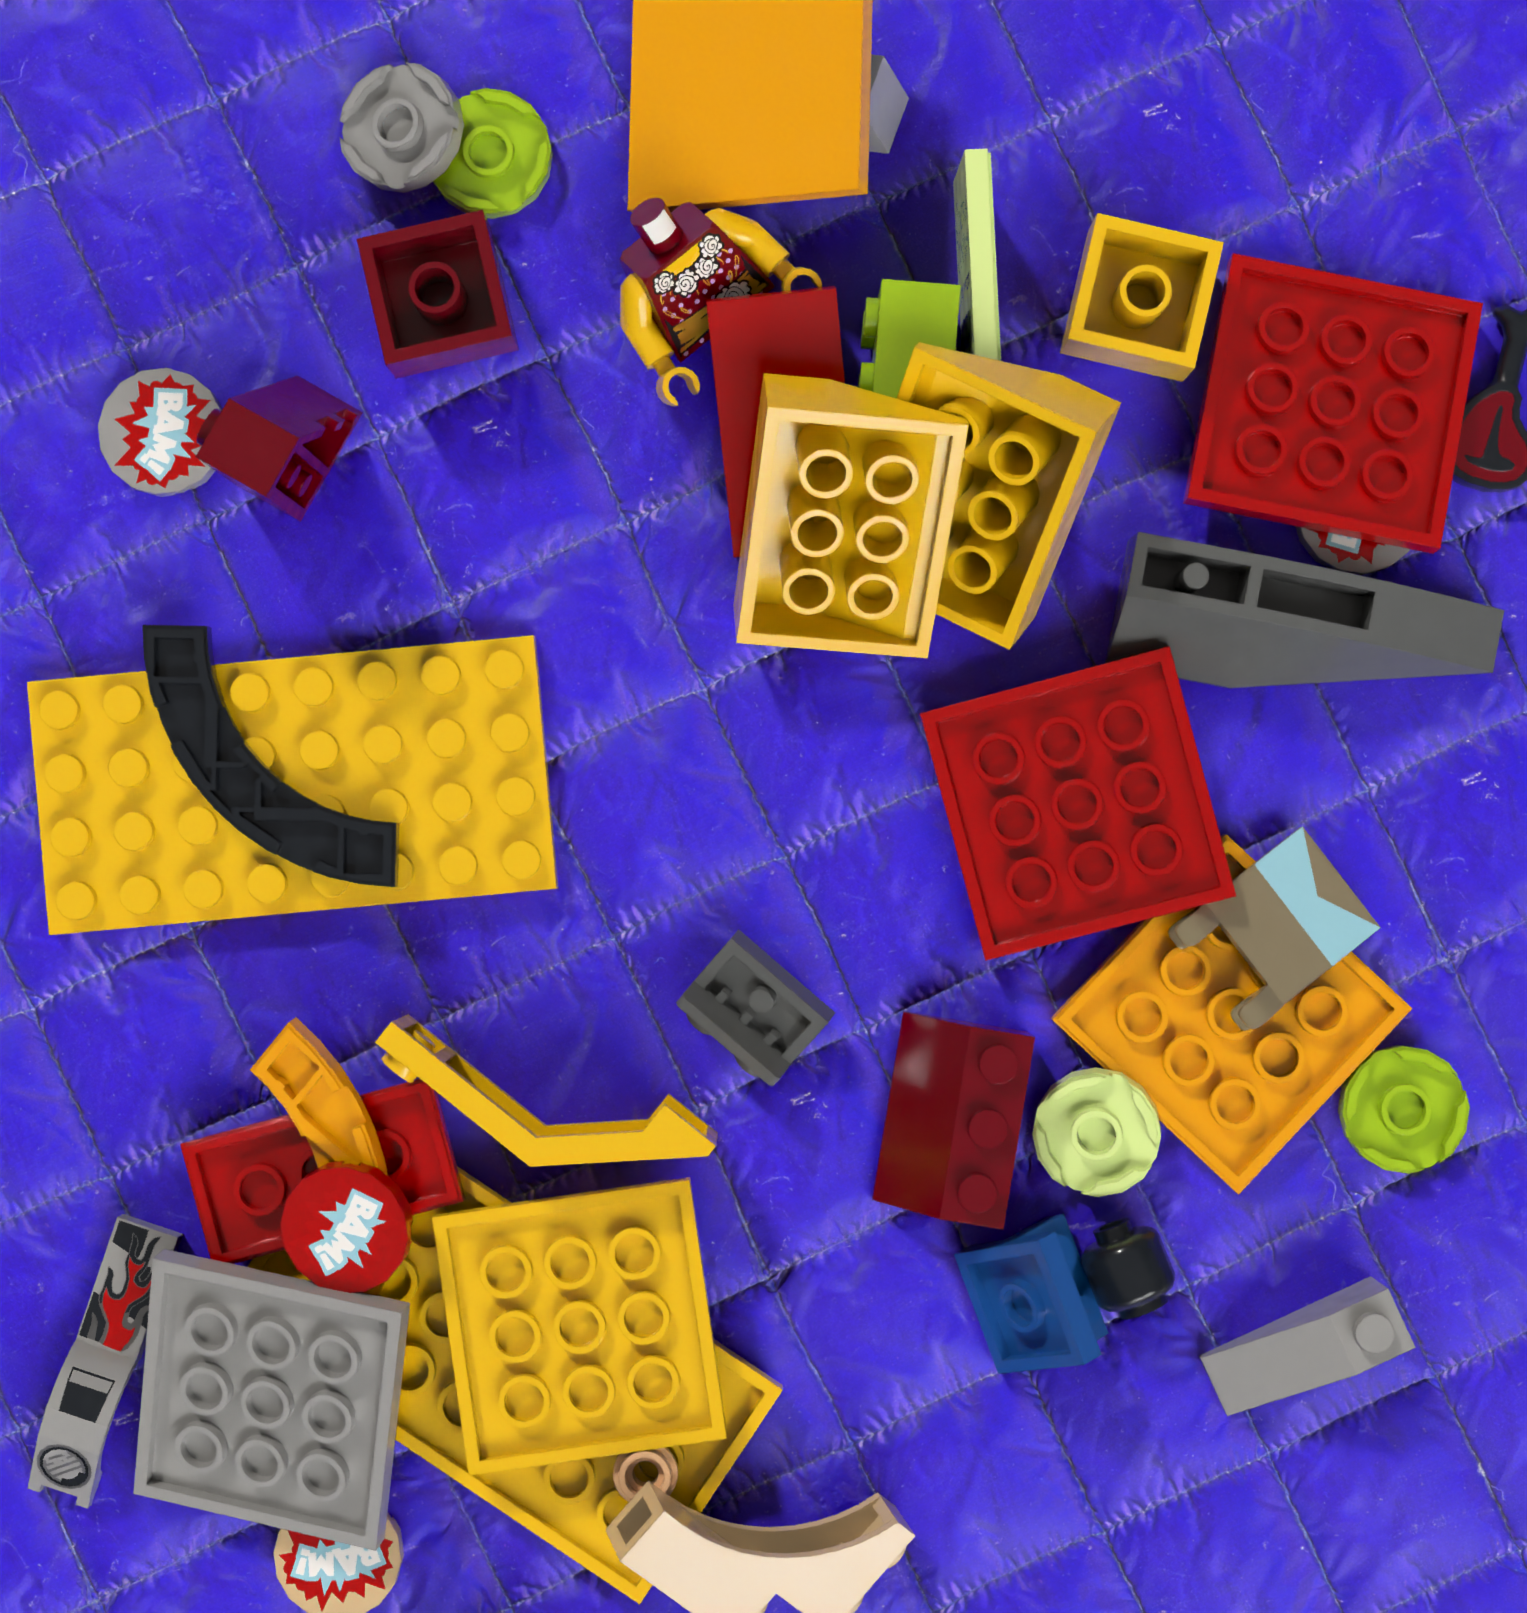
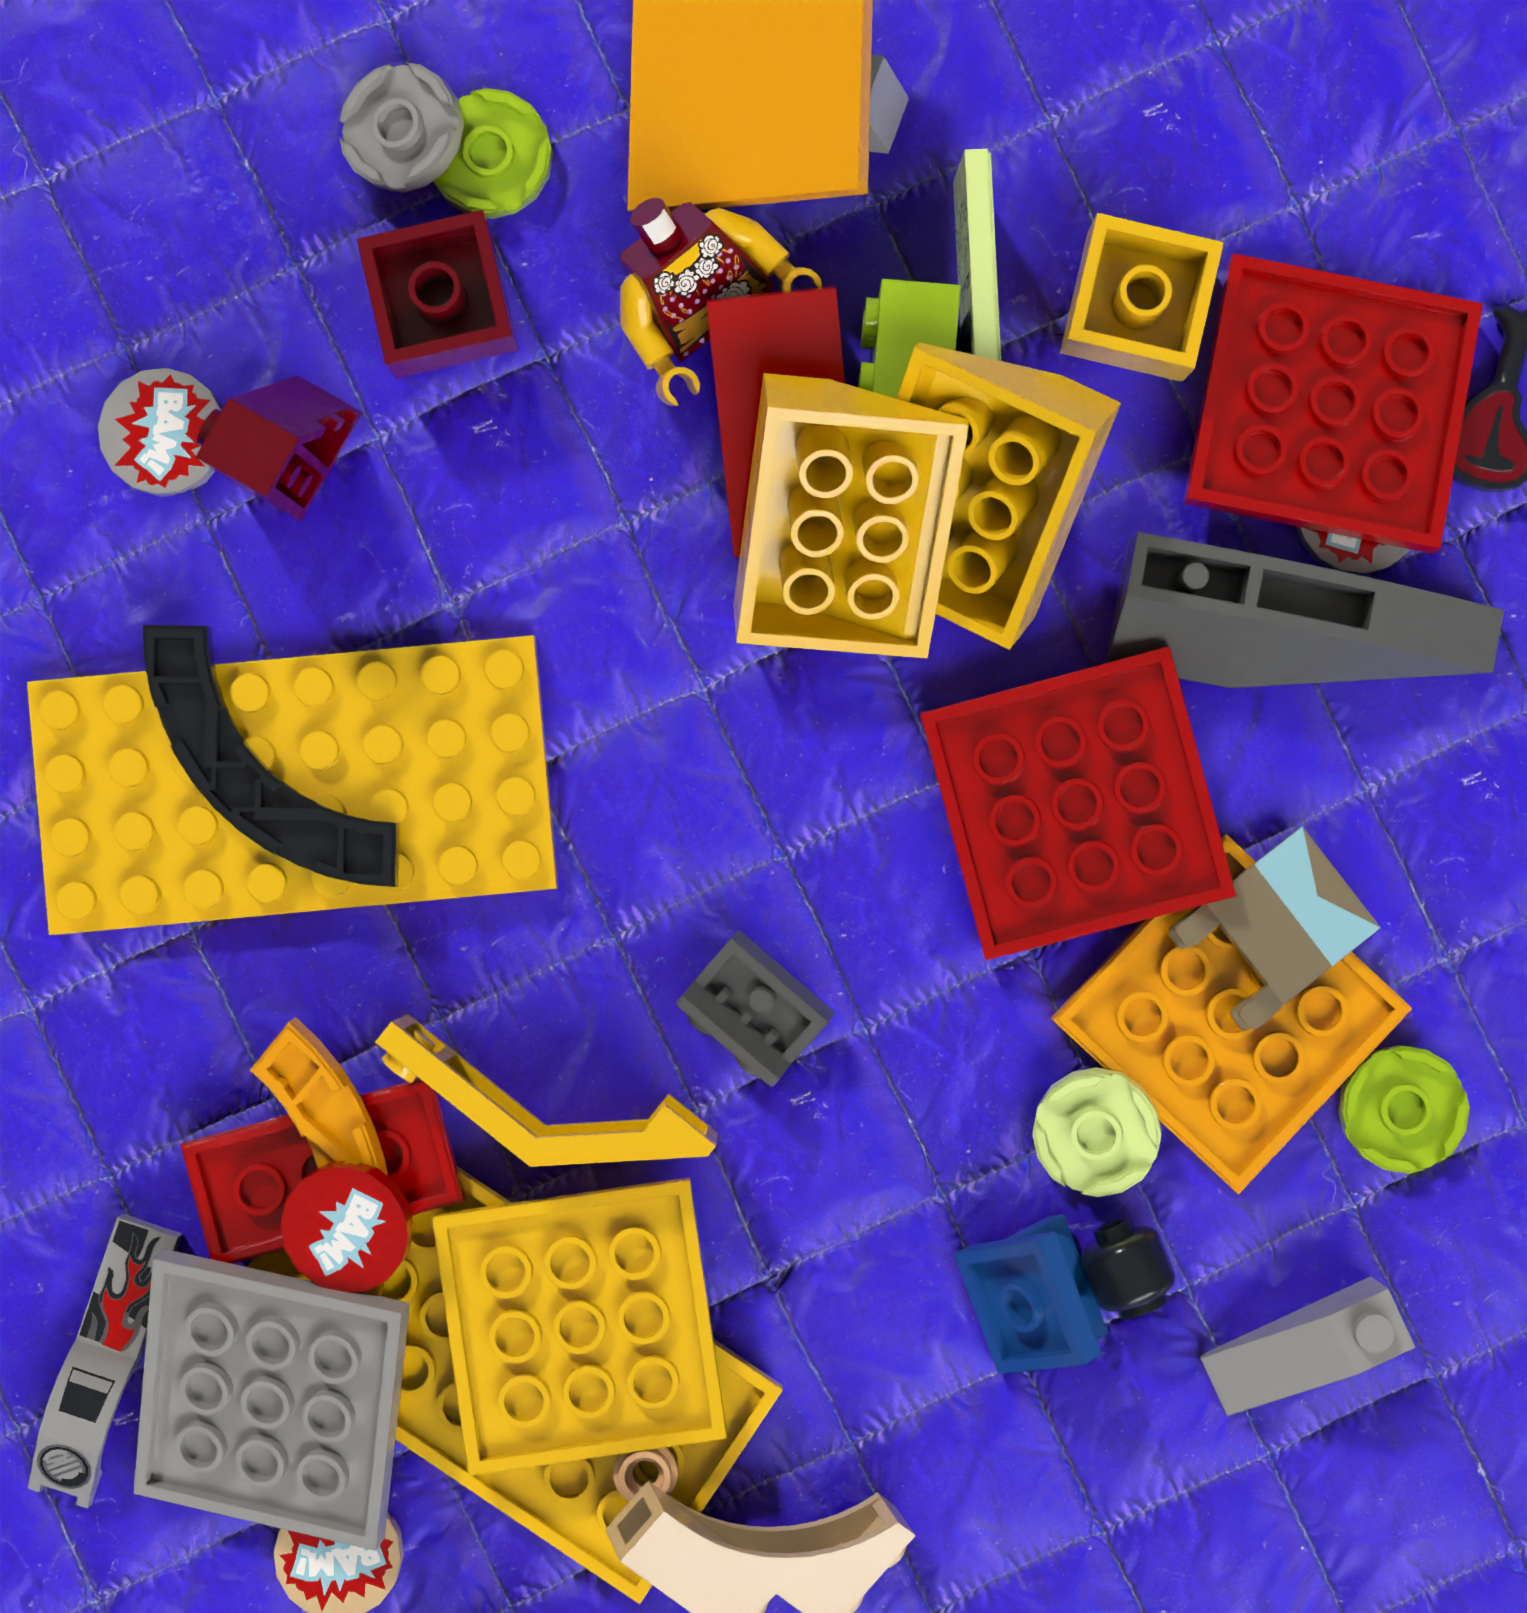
(953, 1119): dark red slope -> none

